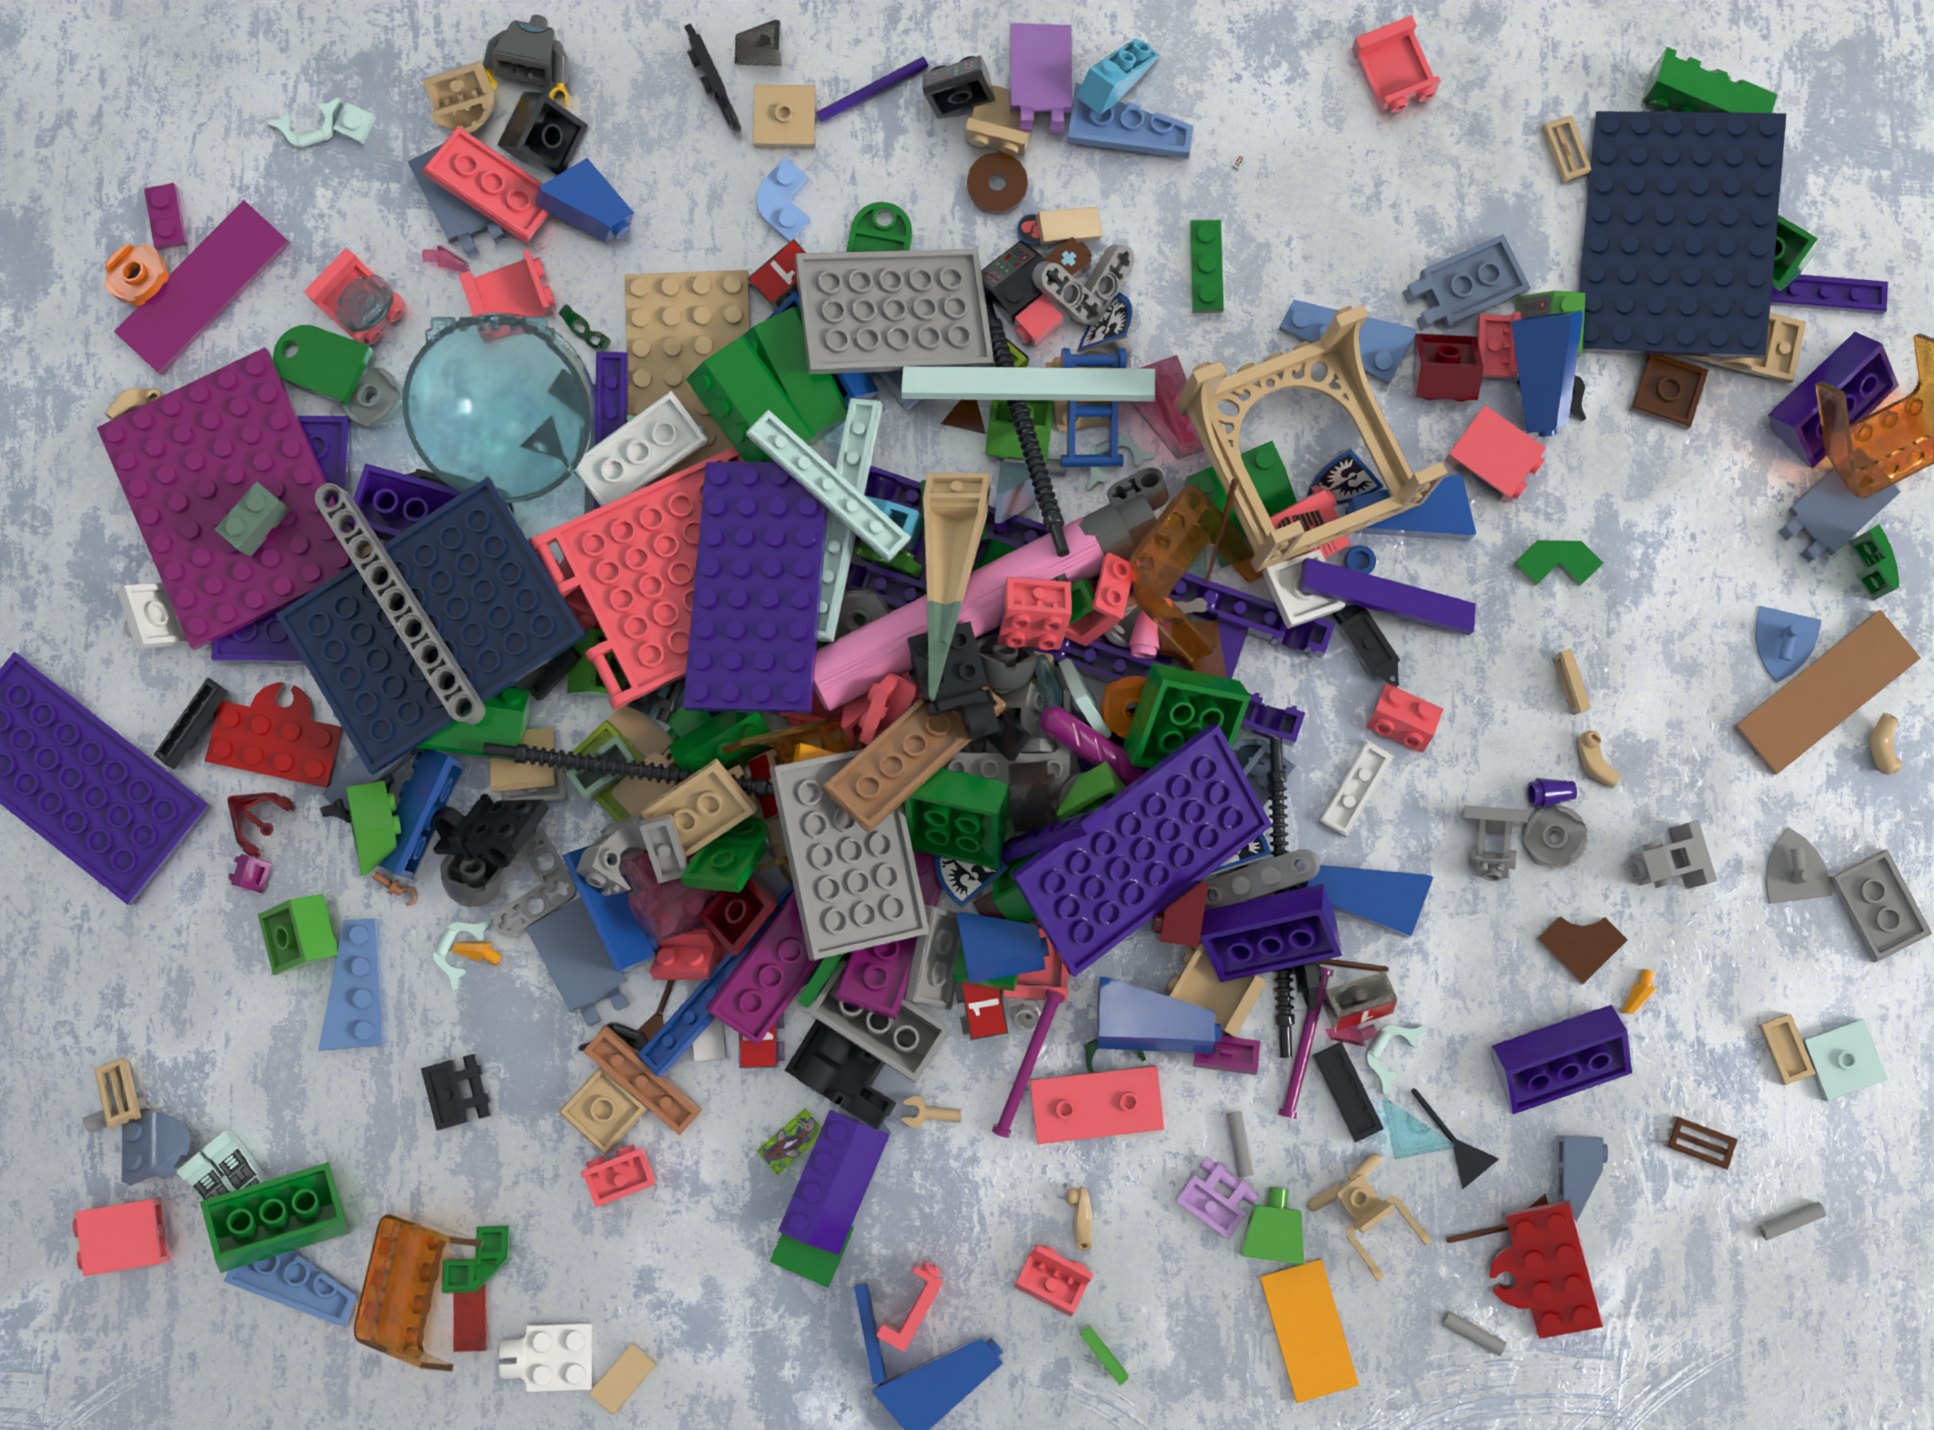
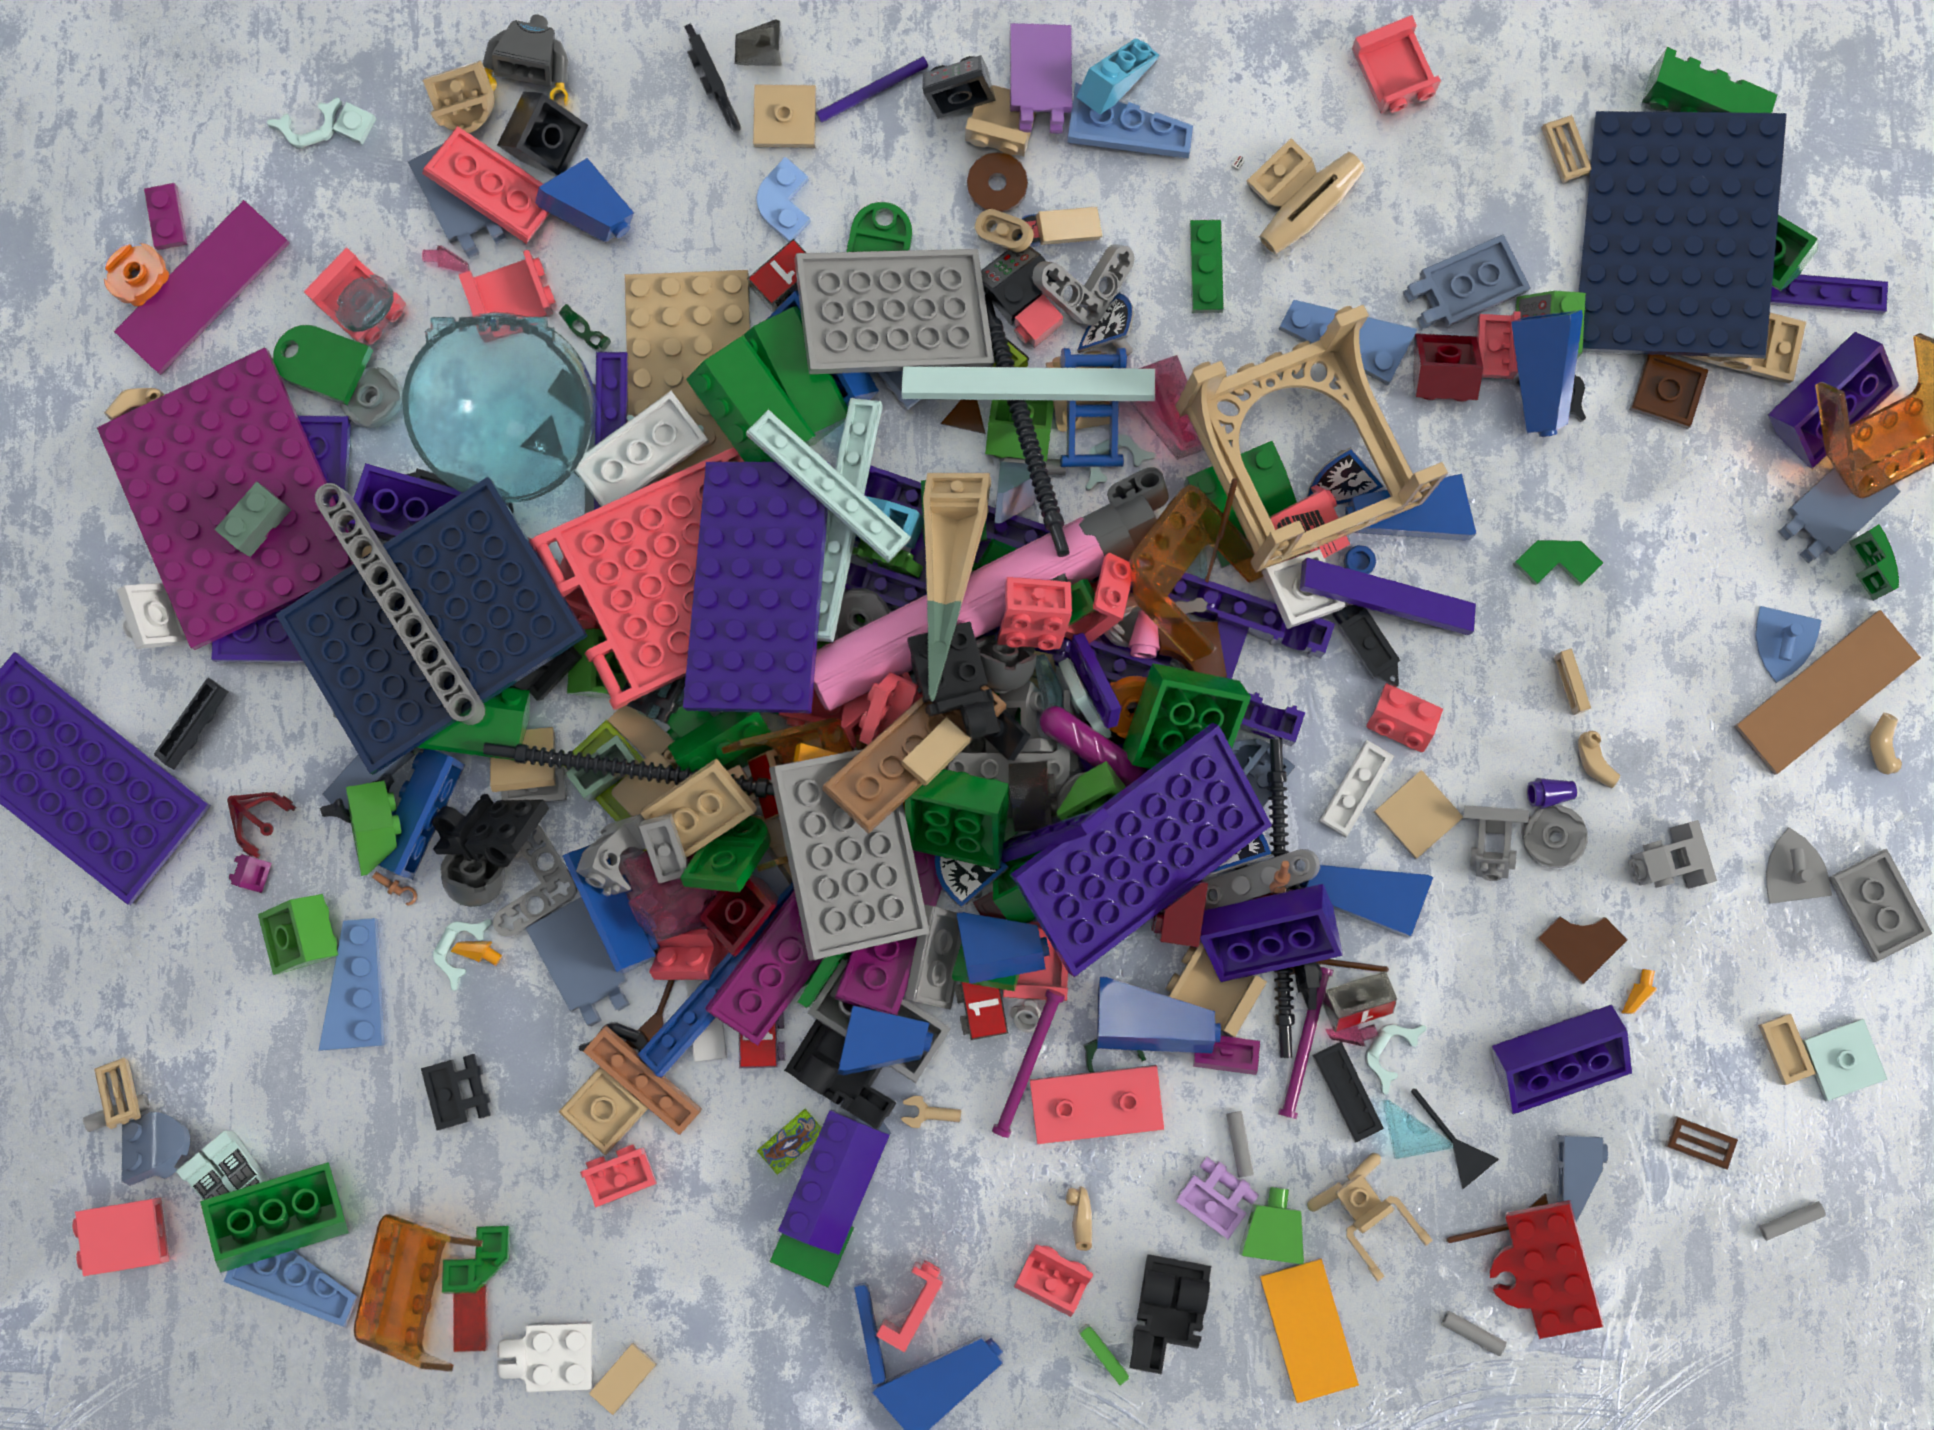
(275, 738): red plate -> none
(881, 1041): none -> blue slope
(935, 751): none -> tan tile
(1006, 231): none -> tan plate
(1072, 257): reddish brown brick -> none
(1094, 680): none -> dark purple tile
(1172, 1306): none -> black plate
(1281, 878): none -> nougat hand
(1300, 192): none -> tan plate
(1418, 814): none -> tan tile
(1497, 453): coral panel -> none

